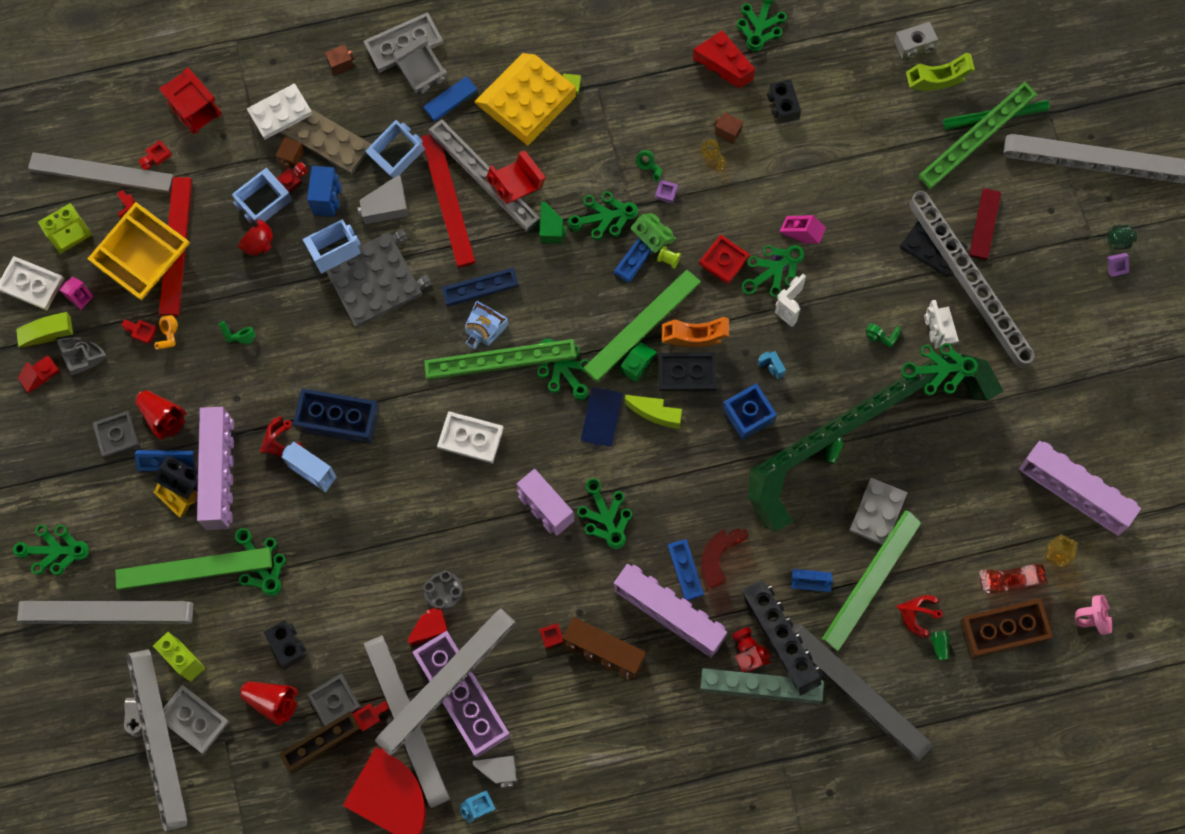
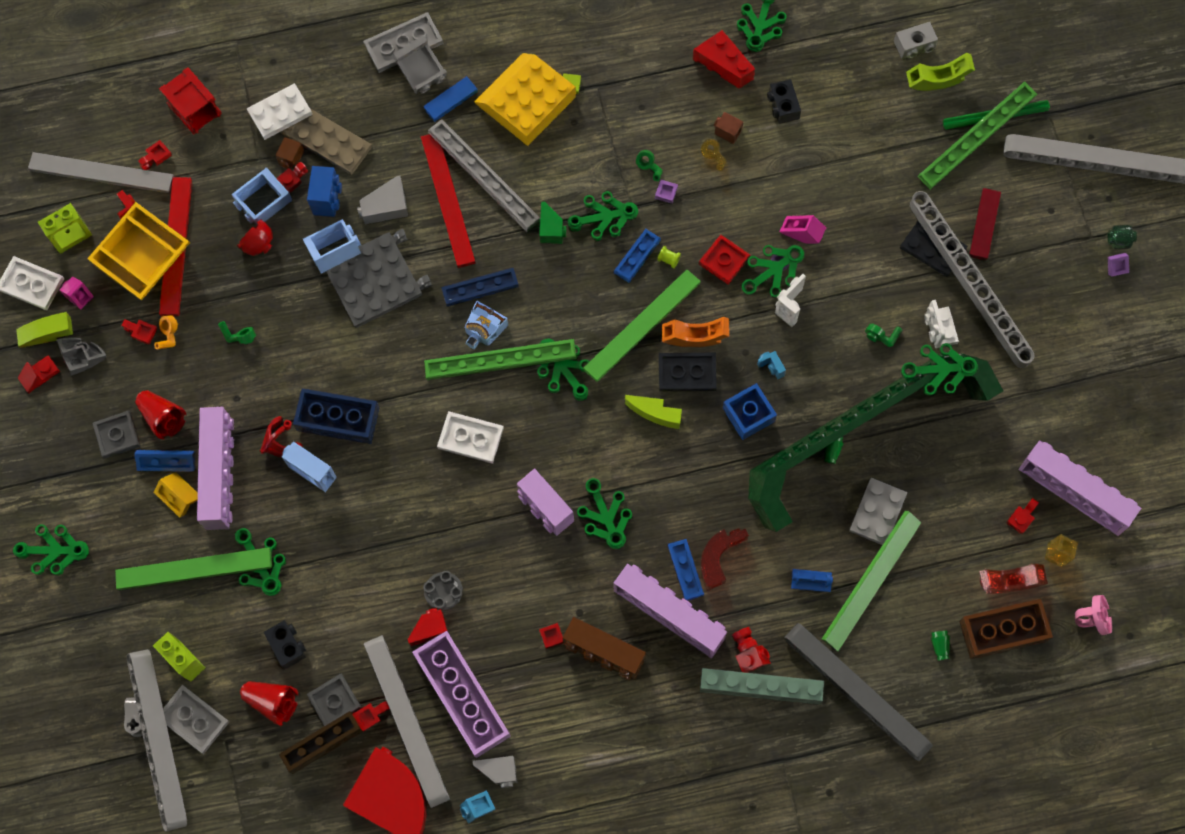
(105, 612): light grey beam -> none
(177, 477): black brick -> none
(340, 59): copper brick -> none
(385, 138): light blue window -> none
(445, 682): light grey beam -> none
(516, 179): red panel -> none
(601, 417): clear blue piece -> none
(637, 362): green slope -> none
(652, 232): bright green bracket -> none
(803, 680): black brick -> none
(909, 610): red helmet -> none
(1022, 517): none -> red plate

